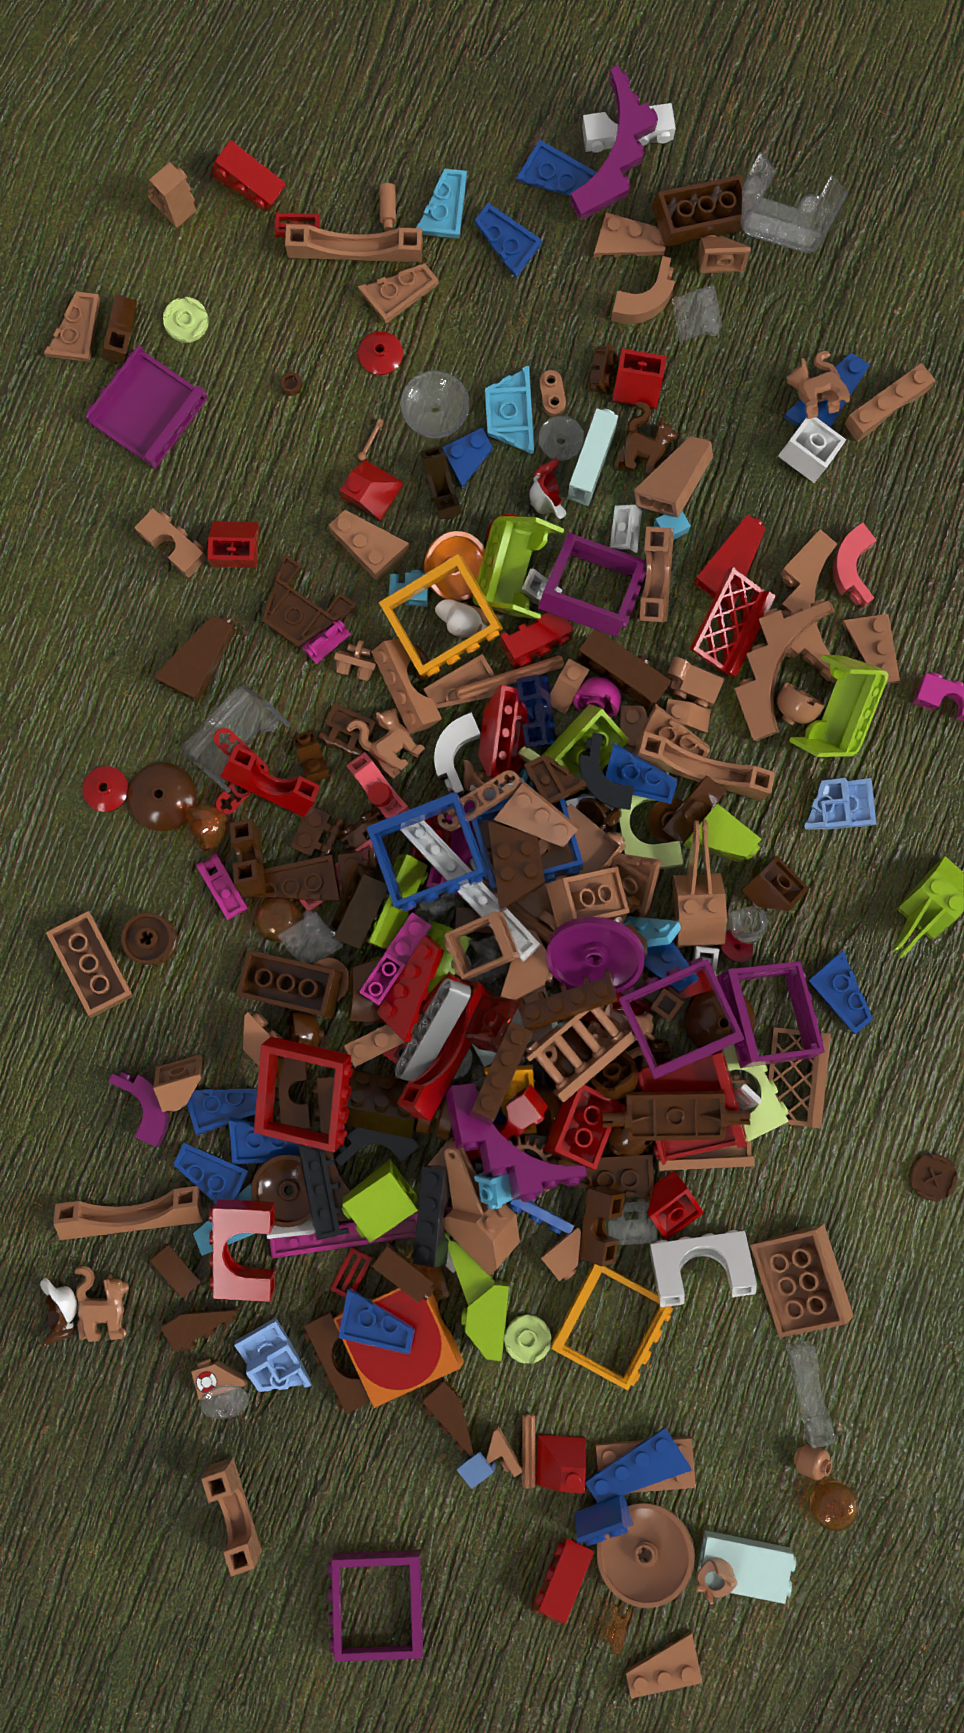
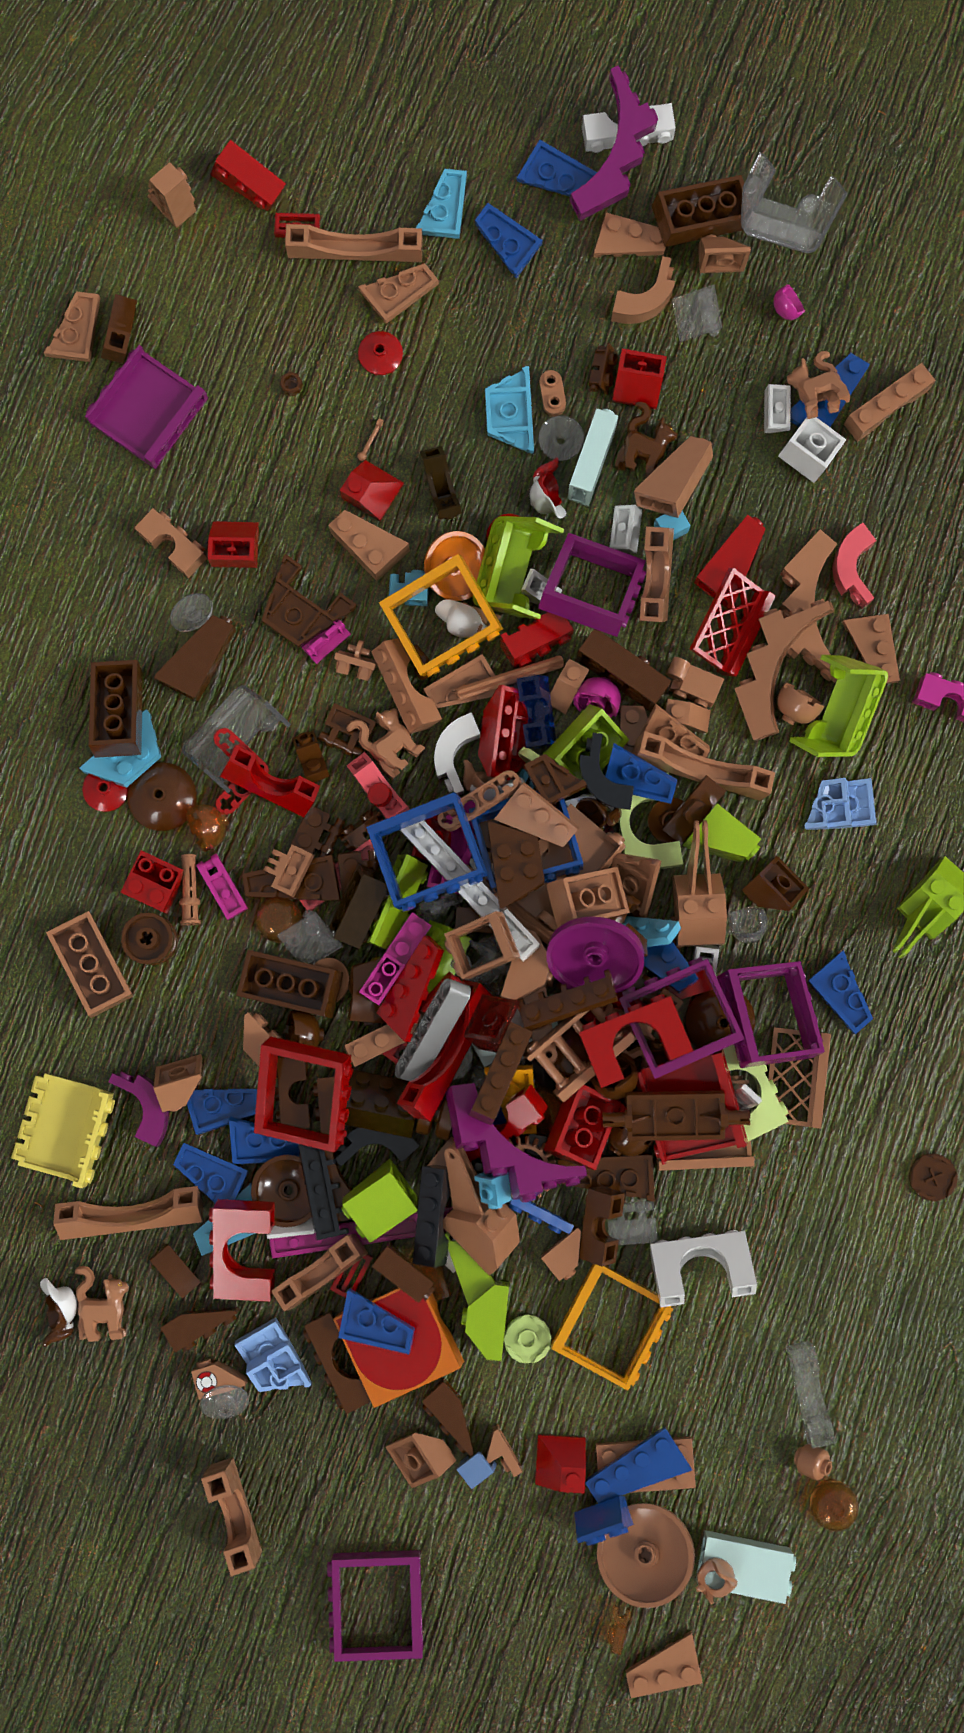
(63, 1128): none -> light yellow hinge
(115, 708): none -> reddish brown brick
(126, 769): none -> medium azure wing
(153, 882): none -> red slope
(185, 320): yellowish green tile -> none
(189, 901): none -> nougat pin
(191, 612): none -> clear dish
(249, 870): reddish brown arch -> none
(289, 869): none -> nougat hinge
(321, 1272): none -> nougat arch
(387, 205): nougat cylinder -> none
(421, 1458): none -> nougat slope
(431, 391): clear dish -> none
(467, 455): blue wing -> none
(528, 1451): nougat axle -> none
(562, 1581): red wedge -> none
(659, 1015): none -> red arch
(672, 1206): red slope -> none
(736, 950): dark red piece -> none
(777, 408): none -> white slope
(787, 303): none -> dark pink hair
(802, 1281): nougat slope -> none

